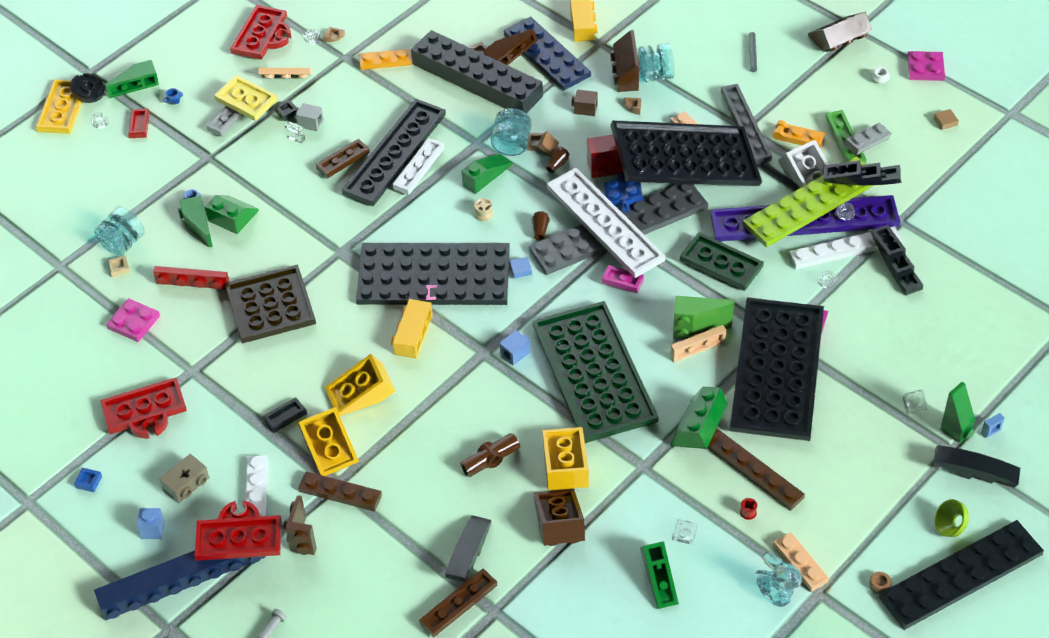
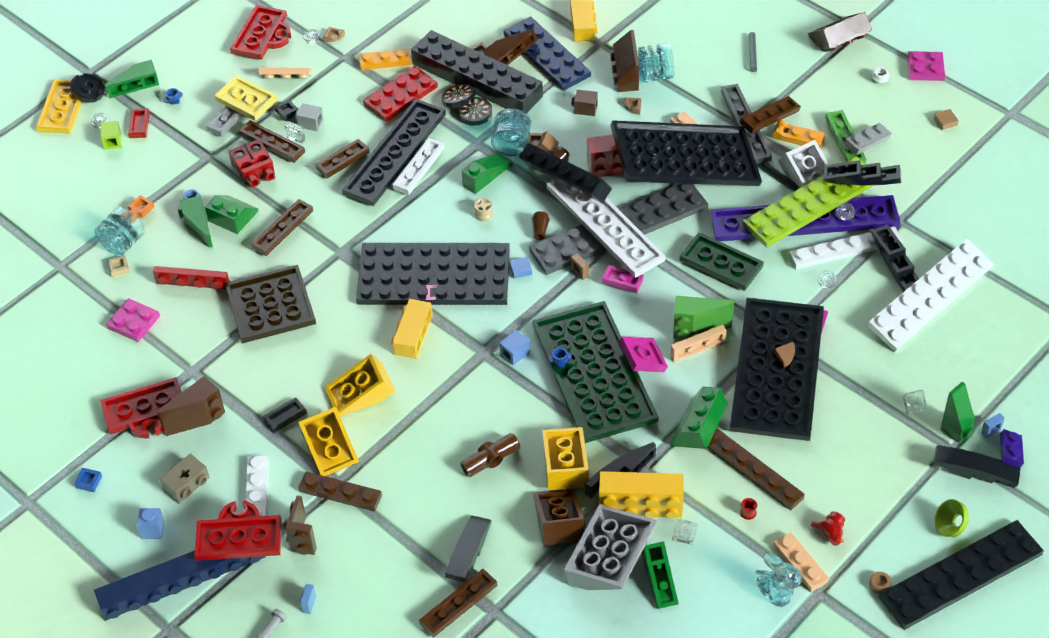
(111, 135): none -> lime brick
(141, 206): none -> orange plate
(192, 408): none -> reddish brown slope
(253, 164): none -> red hips
(272, 141): none -> reddish brown plate
(282, 227): none -> reddish brown plate
(308, 598): none -> medium blue tile
(400, 93): none -> plate
(458, 95): none -> black tile
(475, 112): none -> black tile
(560, 357): none -> blue plate
(575, 176): none -> black arch
(580, 266): none -> medium nougat tile
(608, 549): none -> light grey slope
(623, 193): blue plate -> none
(630, 462): none -> black slope
(643, 354): none -> dark pink plate
(643, 493): none -> yellow brick
(770, 114): none -> reddish brown plate
(785, 353): none -> medium nougat tile
(832, 527): none -> red animal
(930, 295): none -> white plate
(1011, 448): none -> dark purple plate

